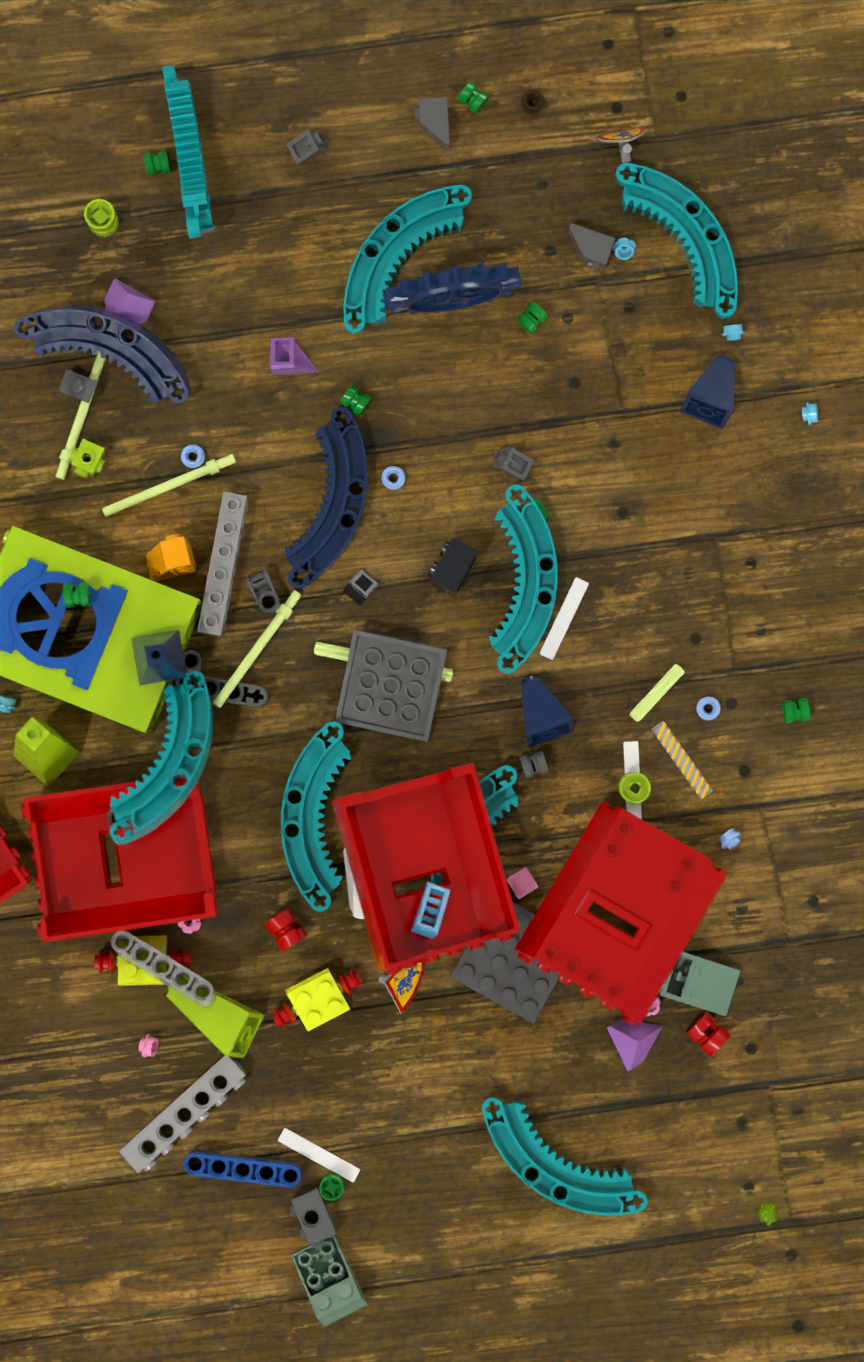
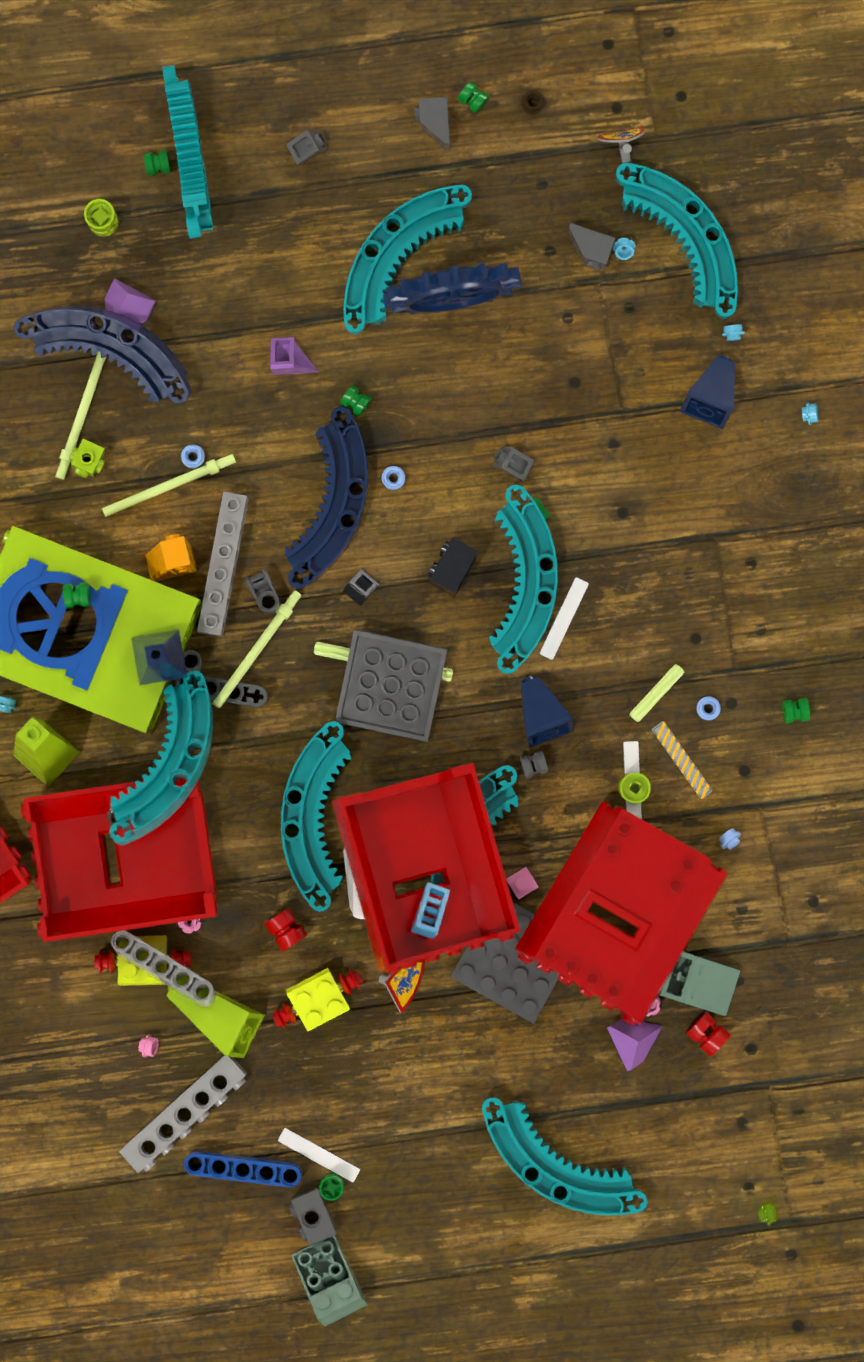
(77, 386): dark grey bracket -> none
(531, 318): green wheel -> none

